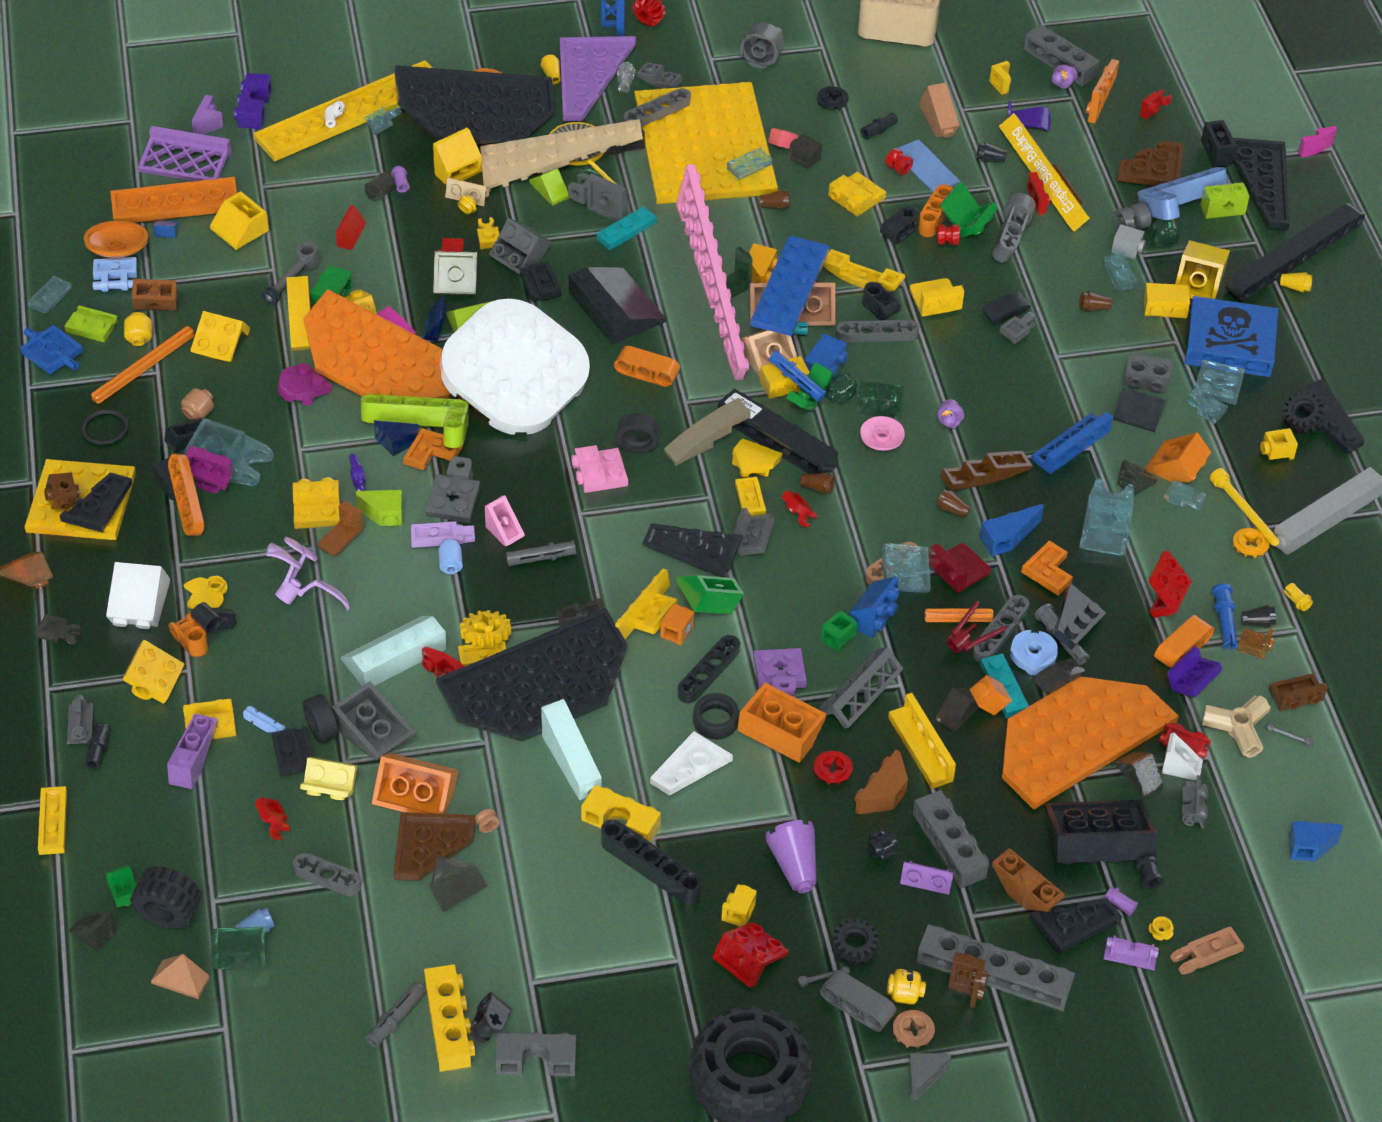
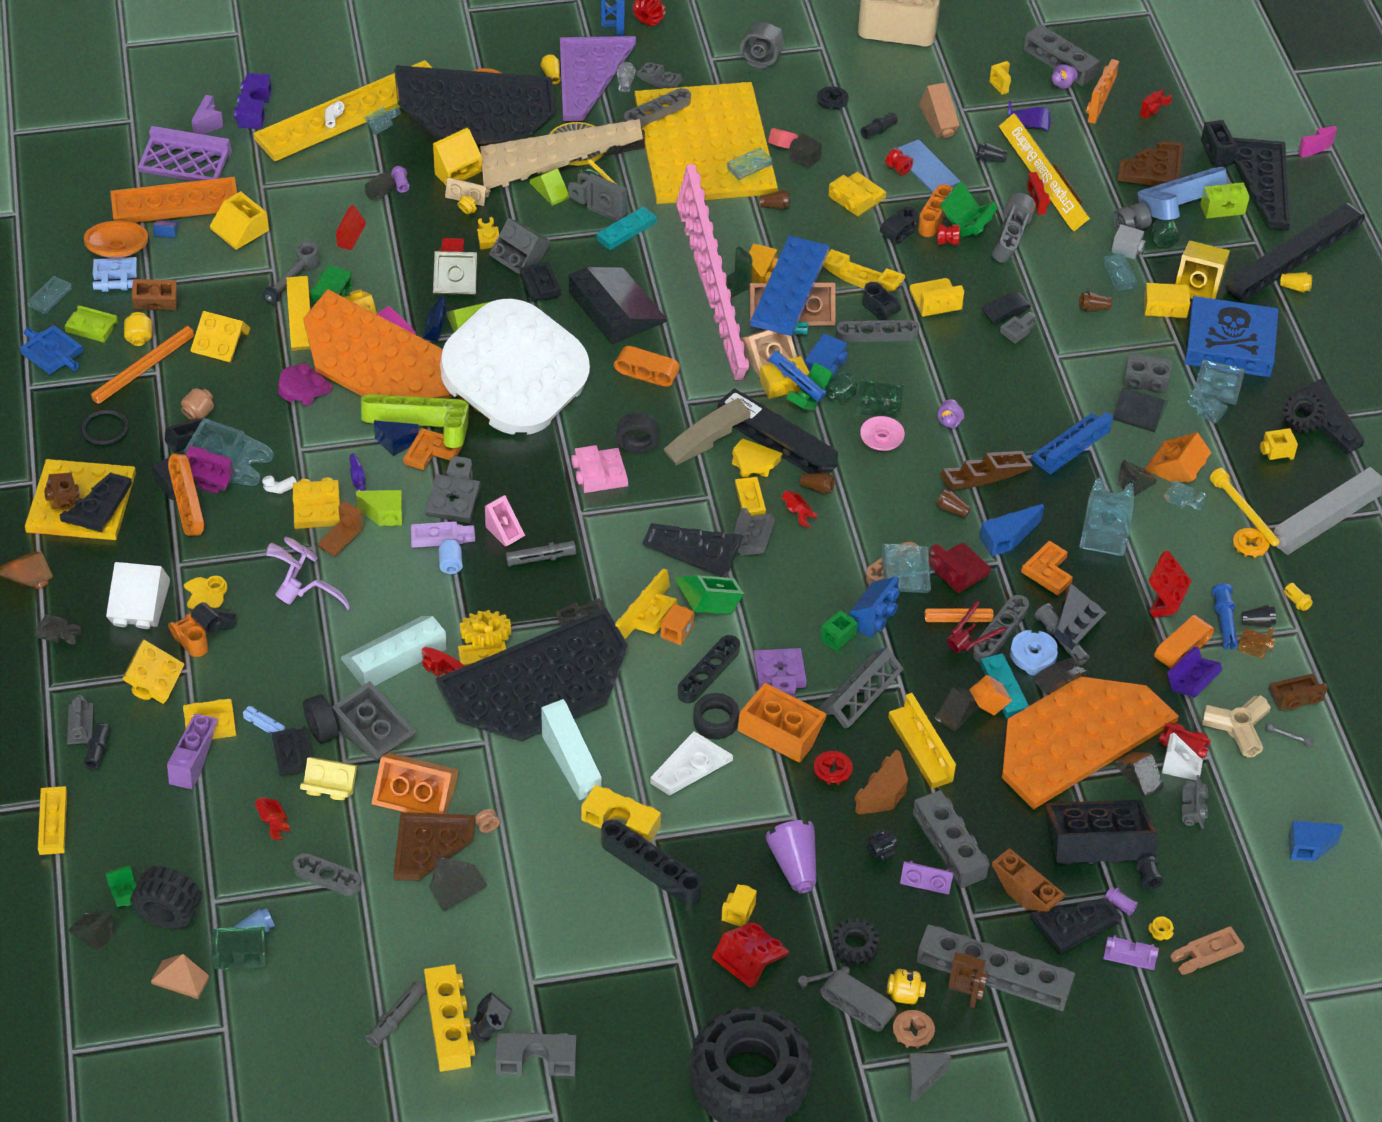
(278, 487): none -> white arm

